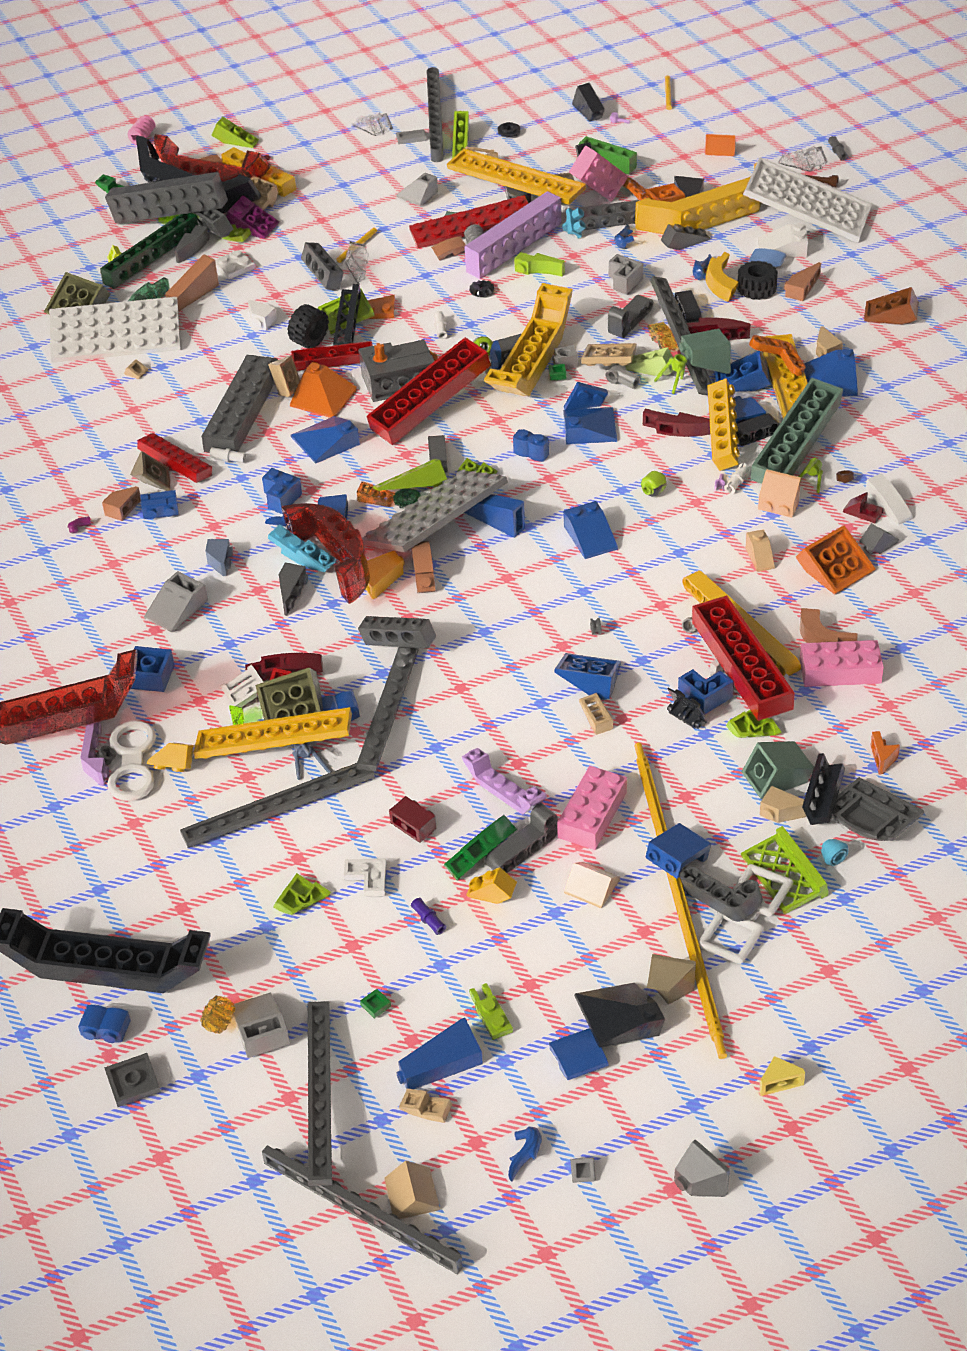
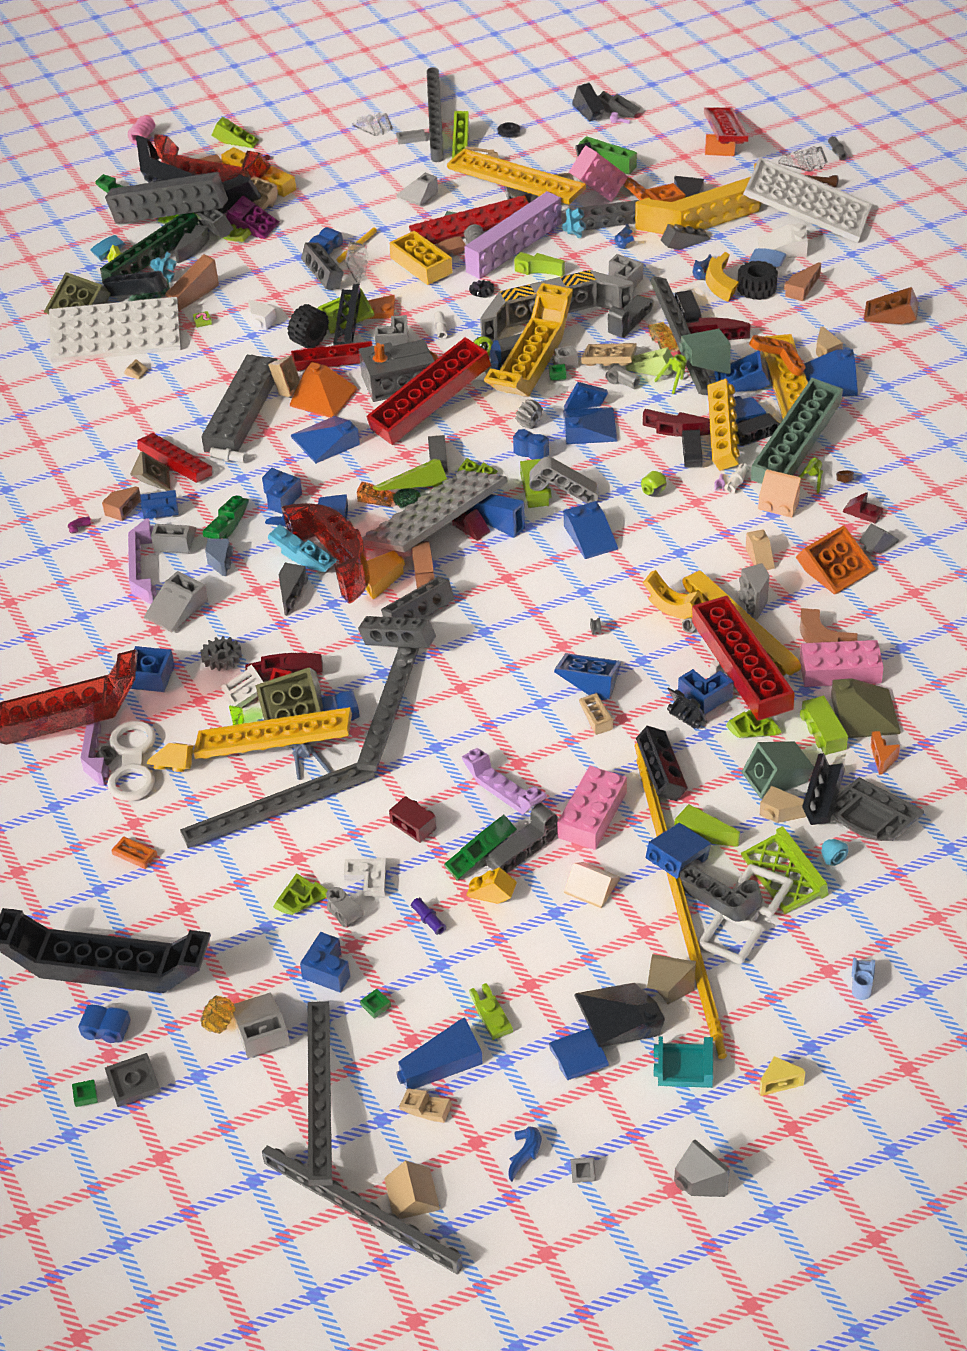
(84, 1093): none -> green plate
(103, 248): none -> dark azure slope
(131, 855): none -> orange tile
(135, 283): none -> black beam
(139, 587): none -> lavender slope
(163, 266): none -> medium azure hips
(172, 538): none -> light grey slope
(202, 319): none -> lime tile
(221, 653): none -> dark grey gear
(228, 518): none -> green slope
(234, 264): white plate -> none
(323, 965): none -> blue brick
(328, 239): none -> blue brick
(343, 906): none -> light grey piece
(396, 333): none -> light grey brick
(421, 257): none -> yellow brick
(422, 600): none -> dark grey brick
(472, 524): none -> dark red slope
(529, 413): none -> light grey gear
(533, 498): none -> lime brick
(552, 471): none -> light grey beam
(589, 287): none -> light grey slope
(618, 104): none -> dark grey slope
(661, 763): none -> black brick
(668, 92): yellow bar -> none
(668, 600): none -> yellow arch
(684, 1064): none -> teal panel
(692, 448): none -> black beam
(708, 827): none -> lime slope
(726, 125): none -> red plate
(754, 588): none -> light grey slope
(824, 725): none -> lime brick
(862, 978): none -> light blue piece
(863, 708): none -> olive slope
(888, 499): white slope -> none

